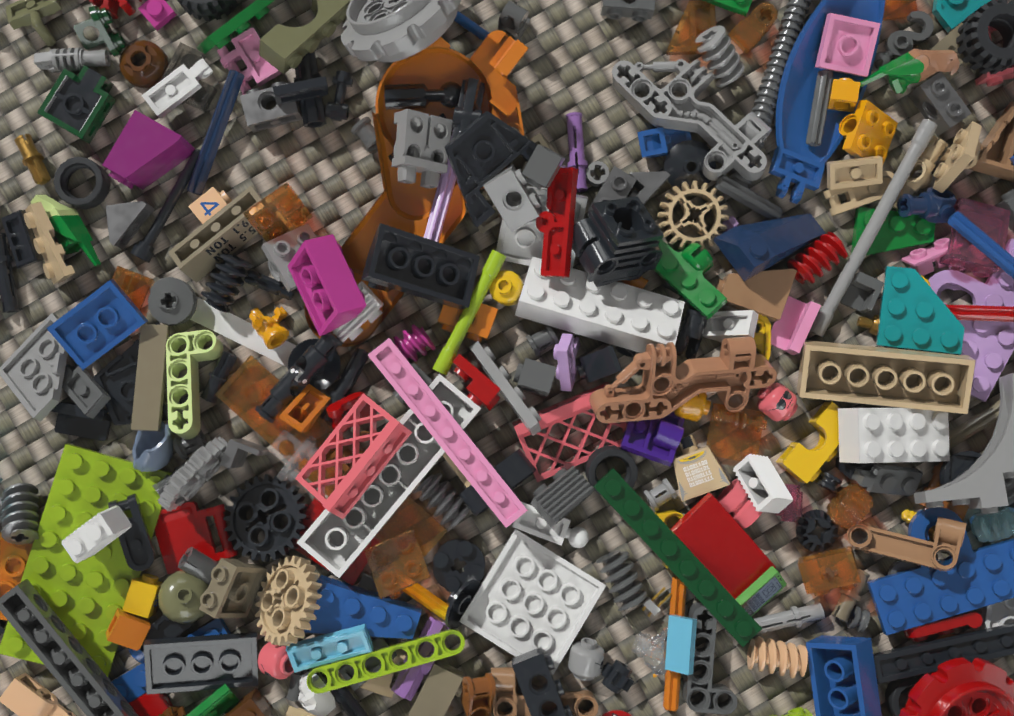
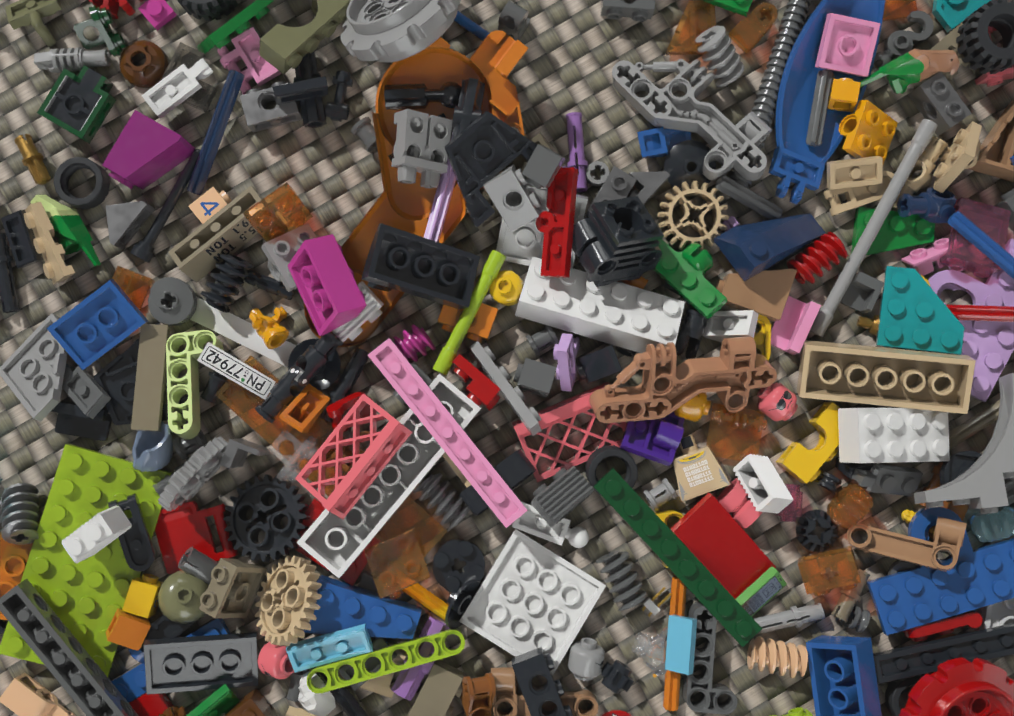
(236, 370): none -> white sticker

